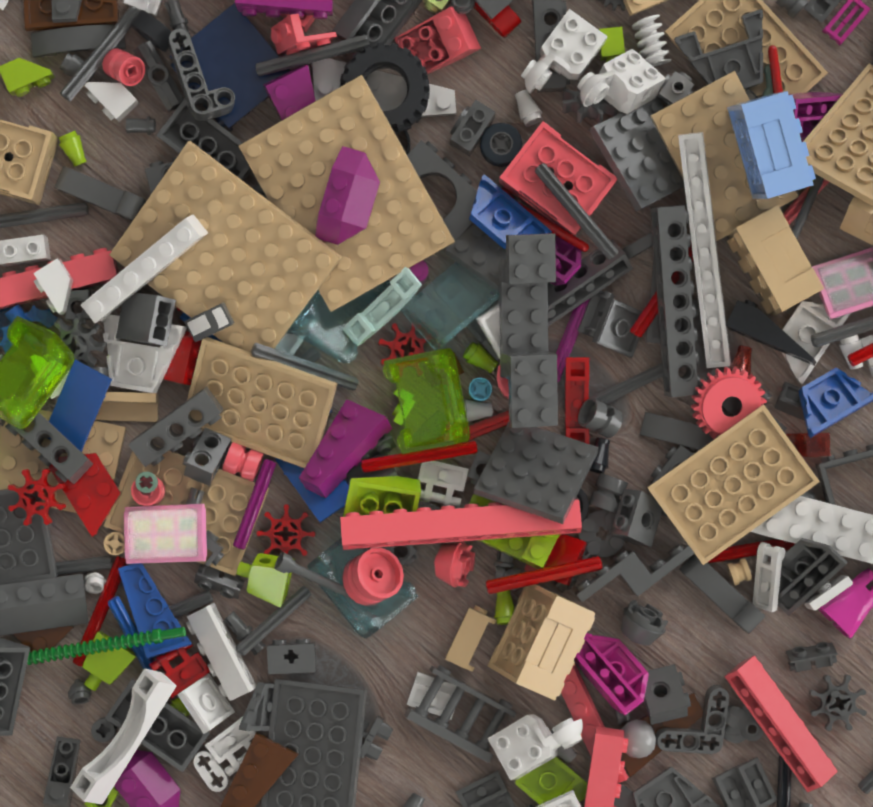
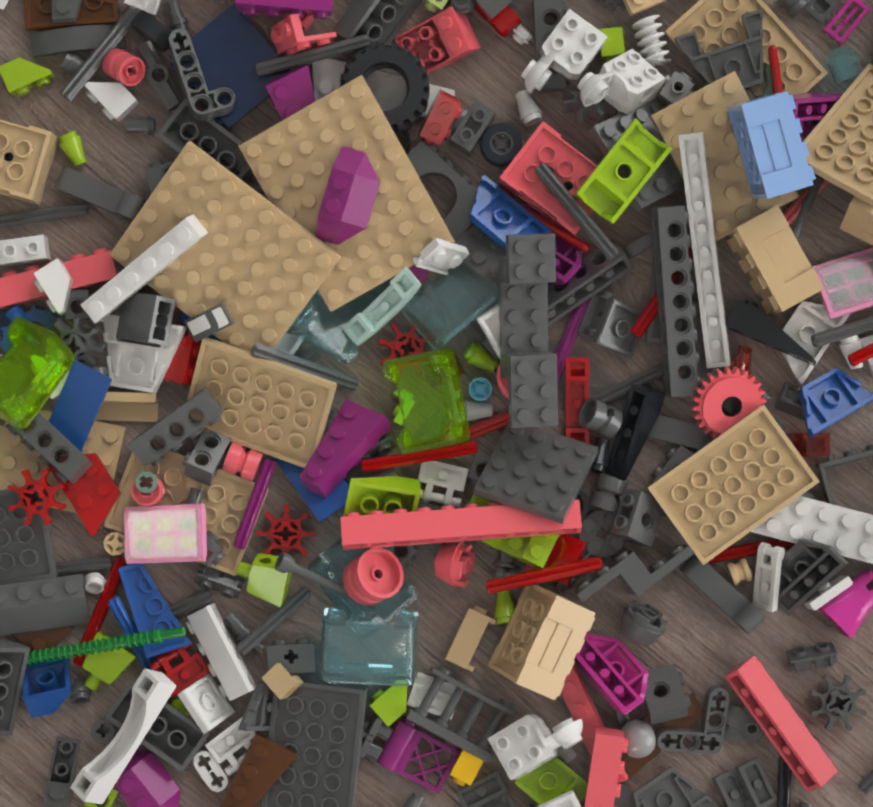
(46, 686): none -> blue slope
(281, 681): none -> tan panel
(368, 650): none -> clear light blue windscreen
(390, 703): none -> lime slope
(401, 746): none -> magenta piece
(439, 118): none -> red brick
(440, 256): none -> white plate
(465, 768): none -> yellow brick
(522, 35): none -> white plate
(608, 192): none -> lime piece
(638, 420): none -> black slope
(843, 64): none -> clear light blue brick

